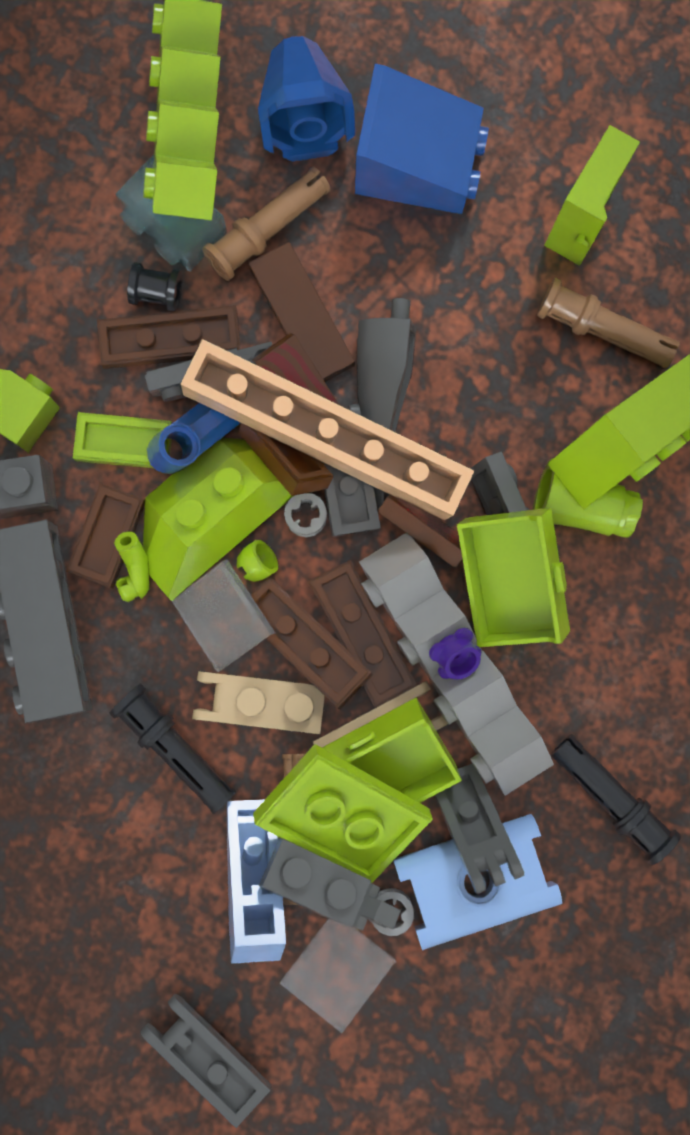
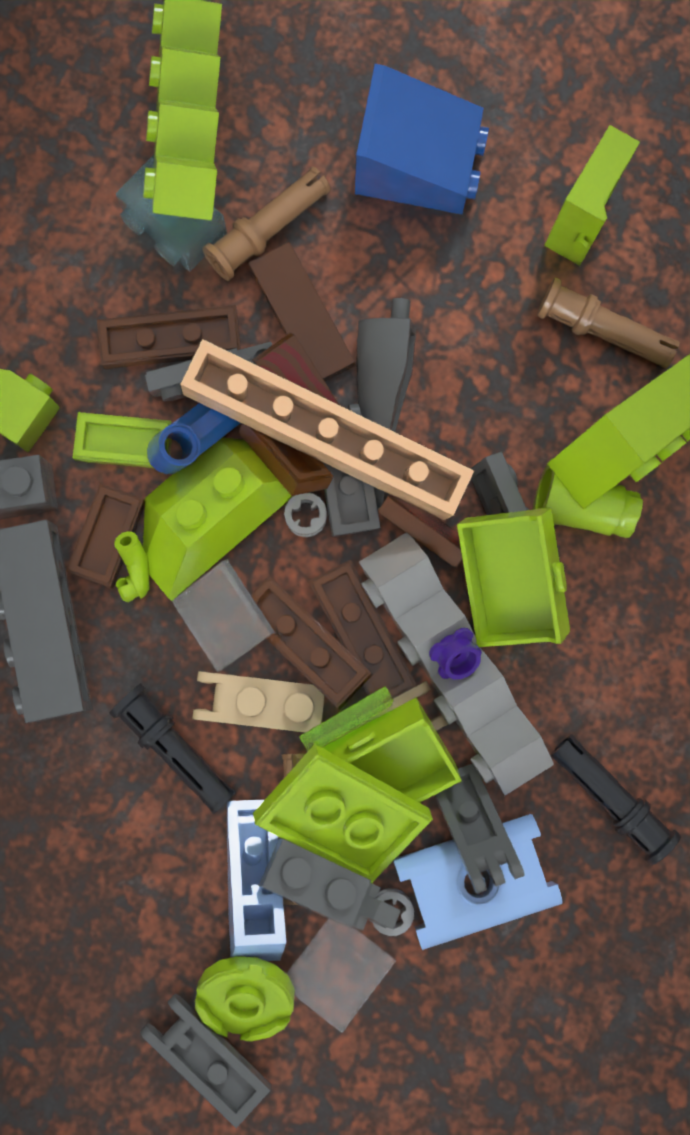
(154, 286): black bush -> none
(245, 998): none -> lime tile
(257, 561): lime hinge -> none
(304, 102): blue cone -> none
(347, 719): none -> clear neon green tile

